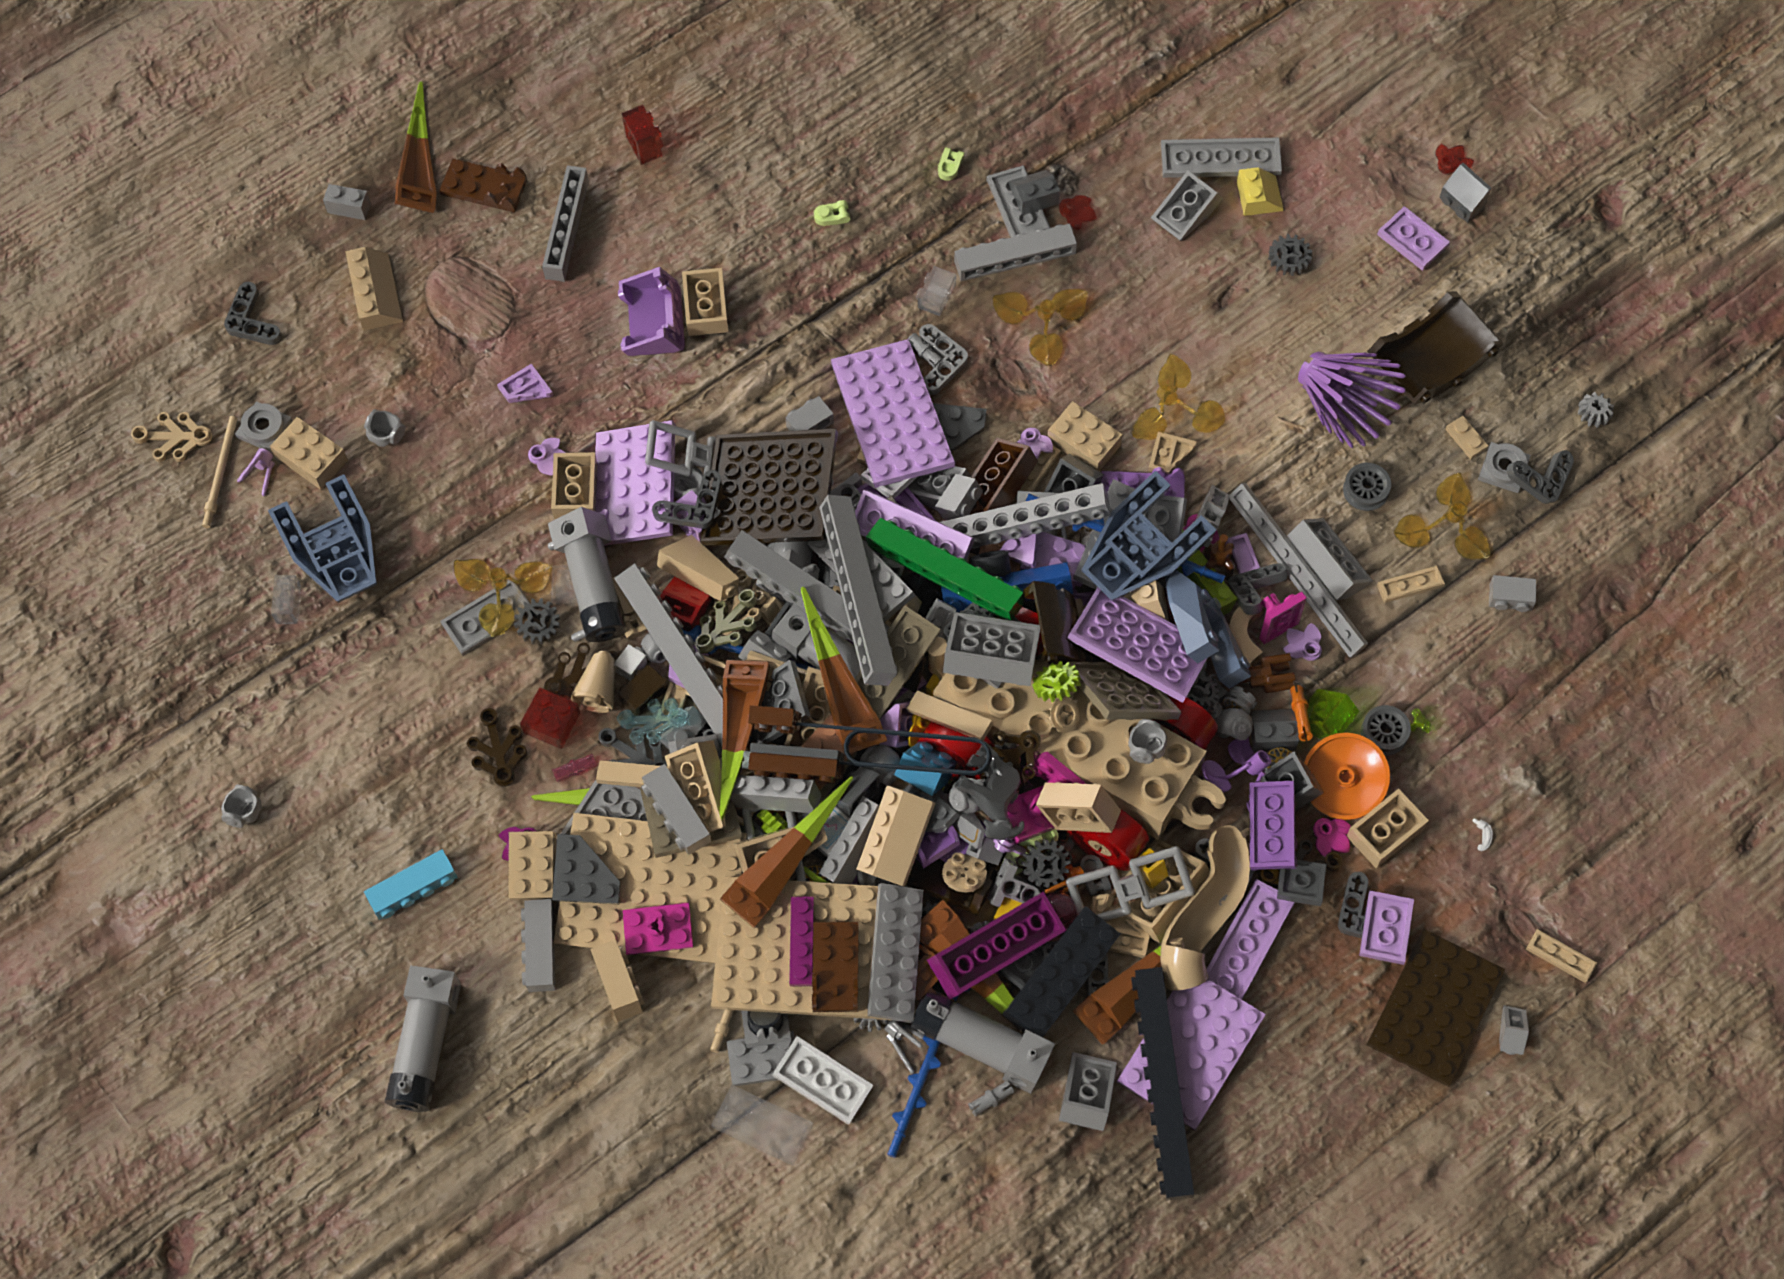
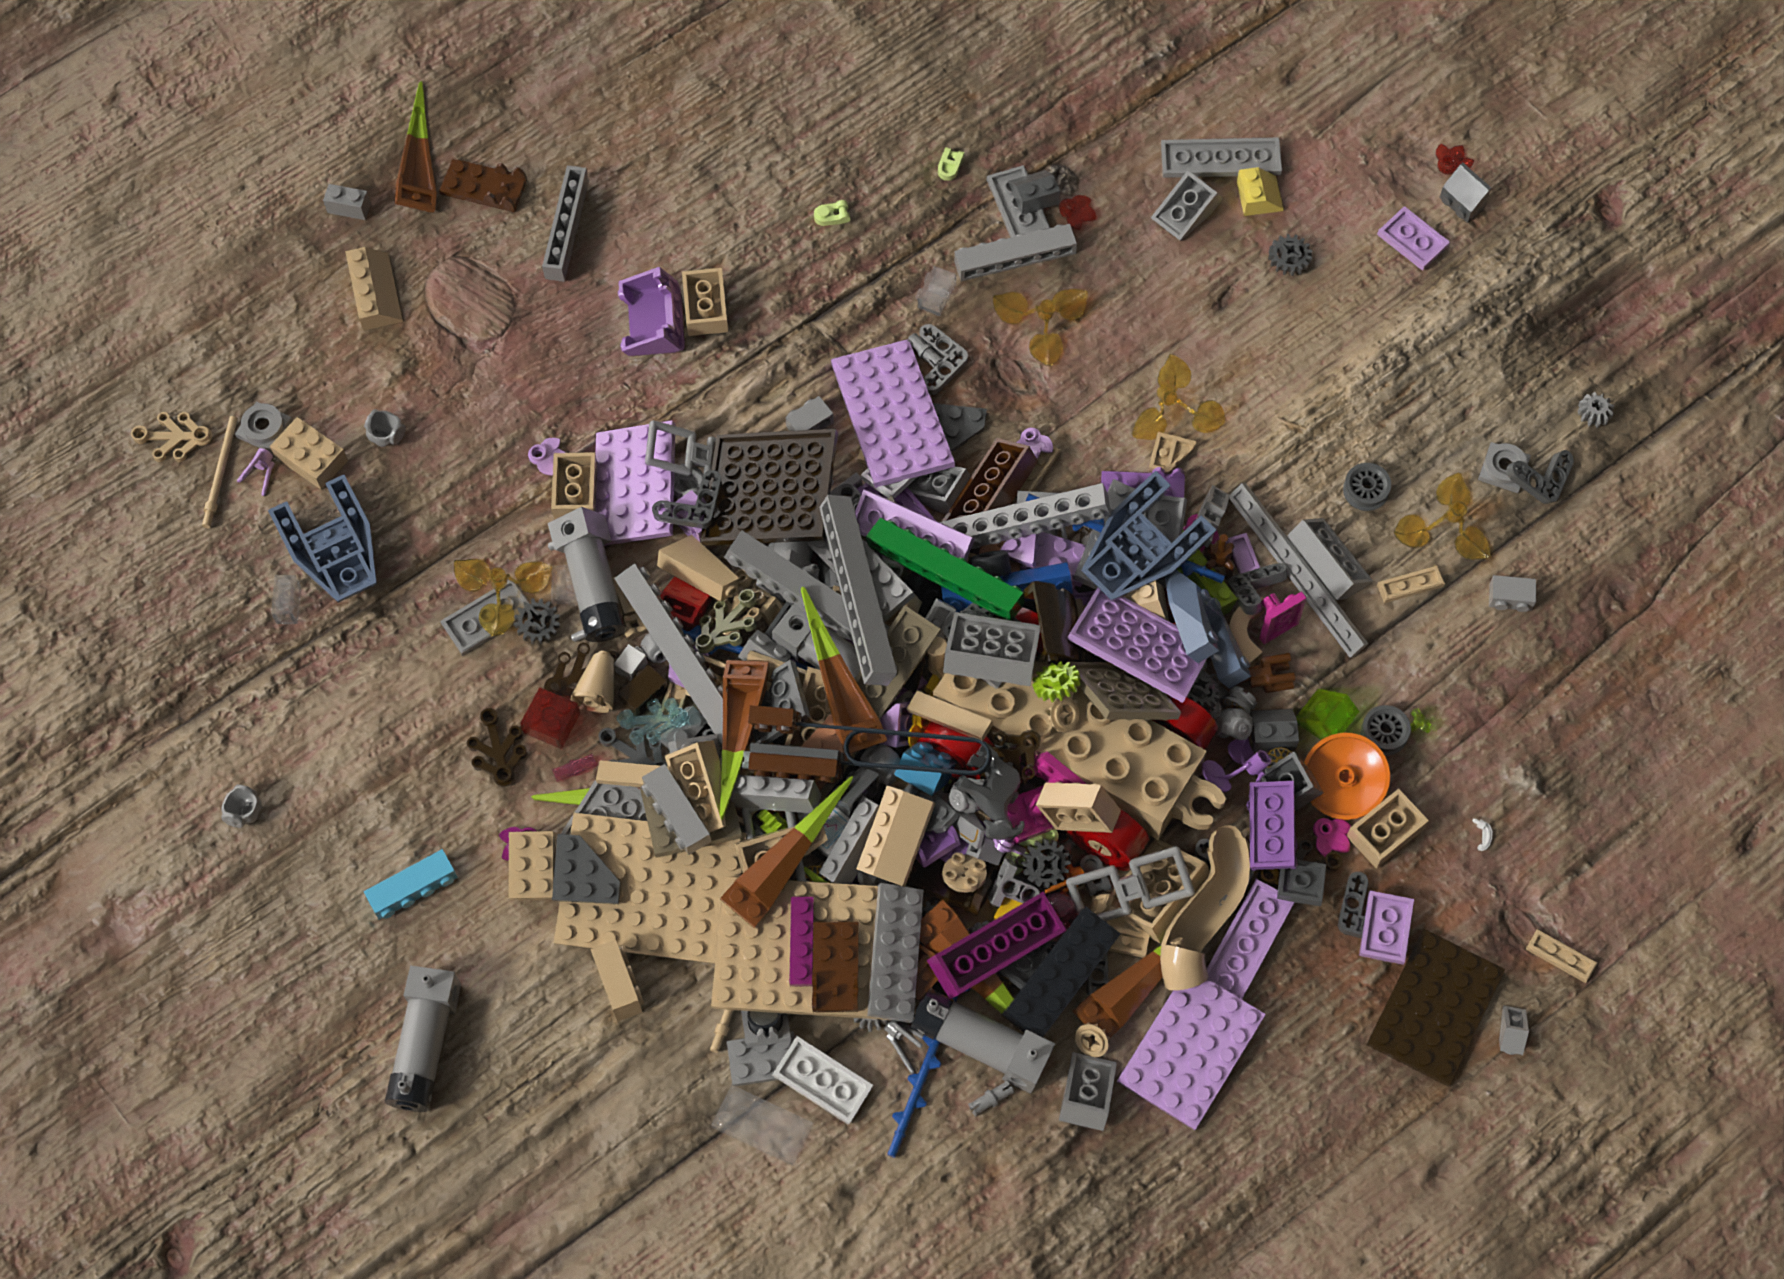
(243, 320): dark grey beam -> none
(524, 386): lavender wing -> none
(539, 945): light grey brick -> none
(642, 134): clear red brick -> none
(657, 929): dark pink plate -> none
(959, 497): light grey brick -> none
(1072, 475): dark grey slope -> none
(1084, 436): tan brick -> none
(1084, 1042): none -> tan gear
(1147, 741): light grey hair -> none
(1153, 872): yellow brick -> none
(1164, 1084): black brick -> none
(1300, 706): orange pin -> none
(1301, 641): lavender plate -> none
(1328, 379): medium lavender plant -> none
(1438, 349): dark brown panel -> none
(1466, 437): tan plate -> none

